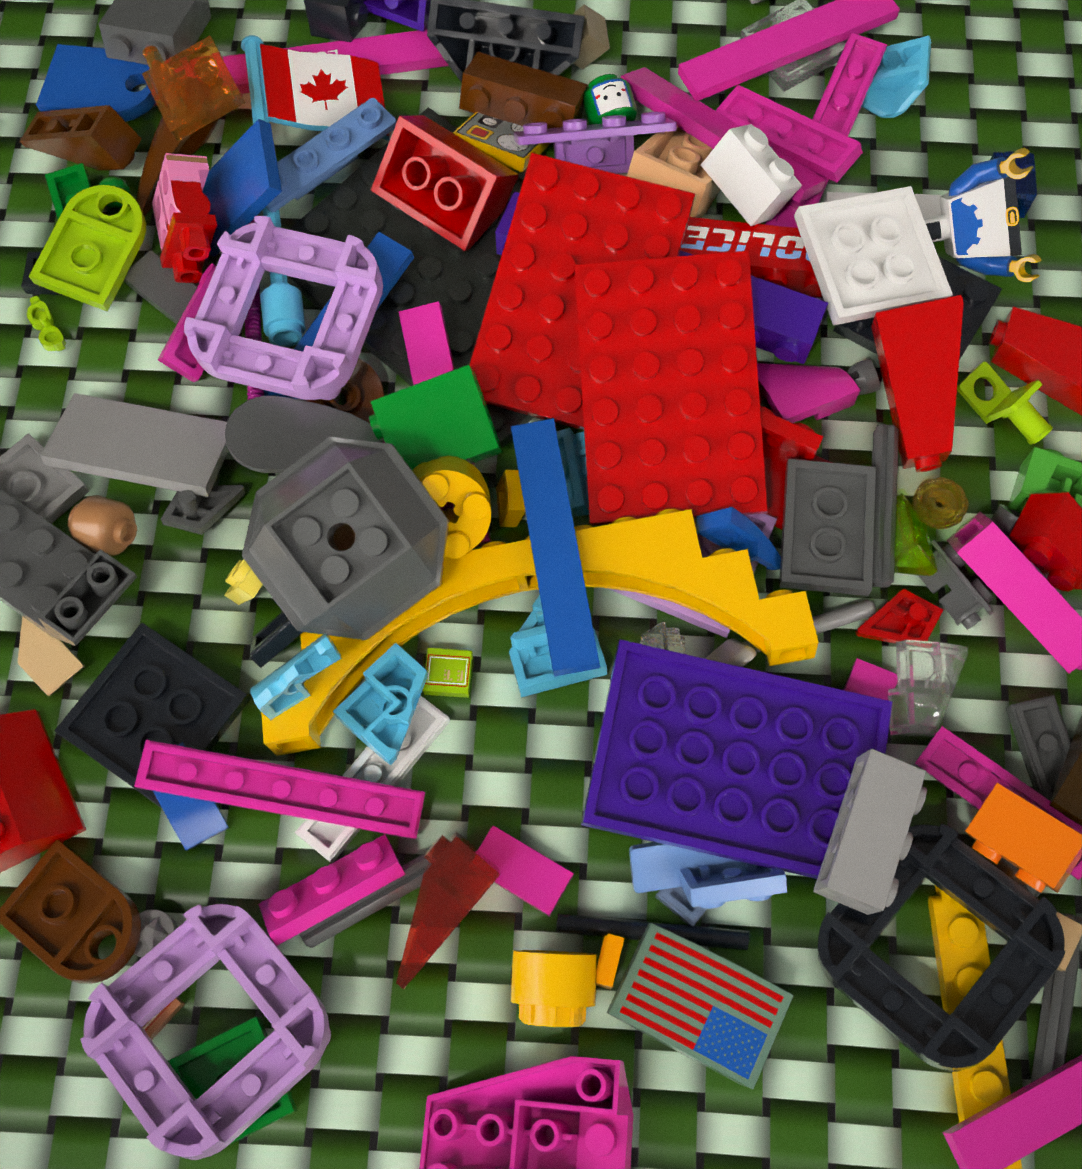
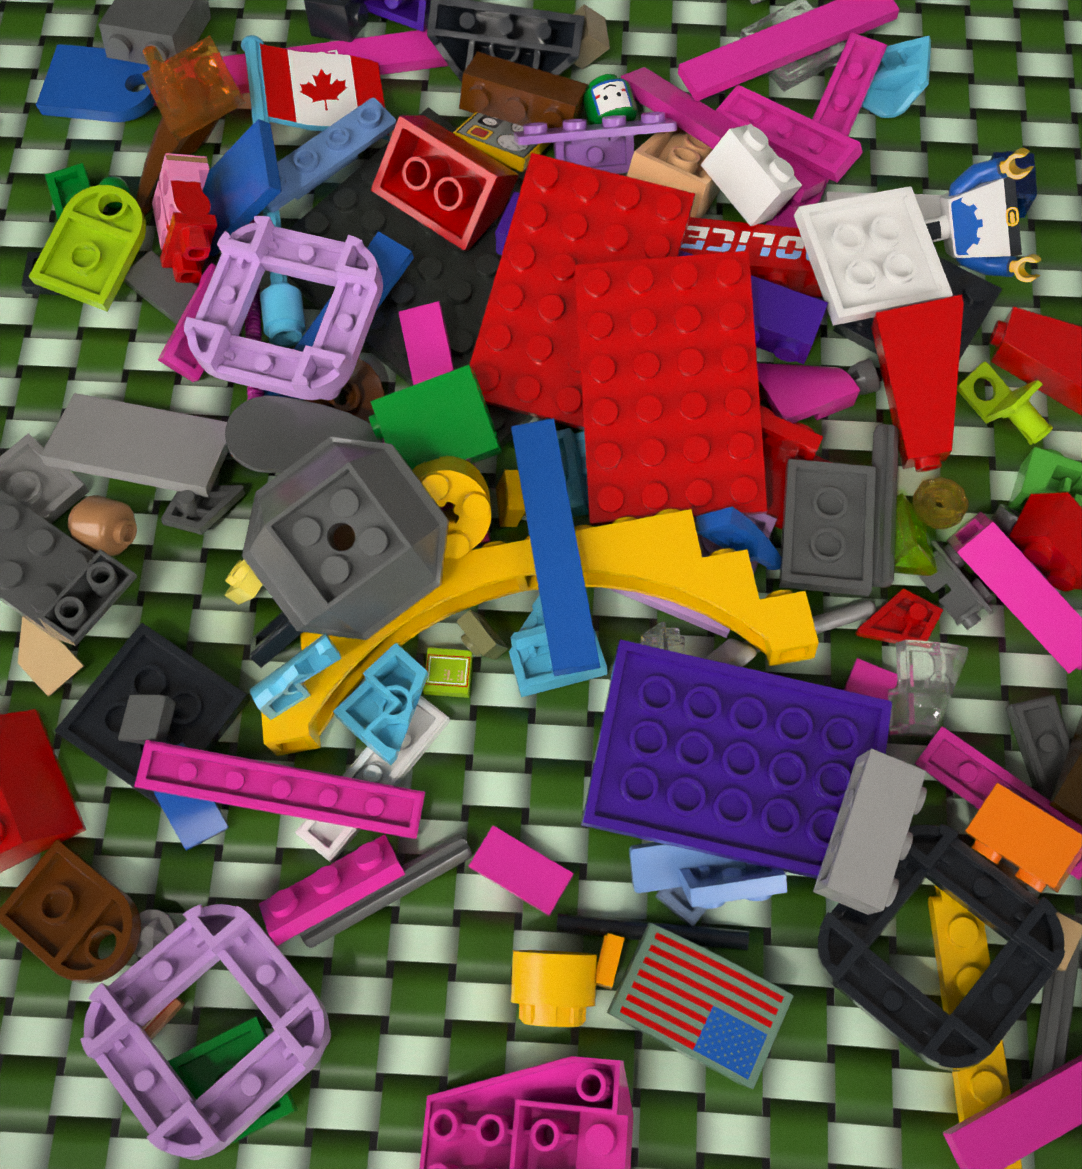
(42, 320): lime piece -> none
(84, 136): reddish brown slope -> none
(147, 719): none -> dark grey slope
(448, 891): clear red slope -> none
(480, 636): none -> olive plate

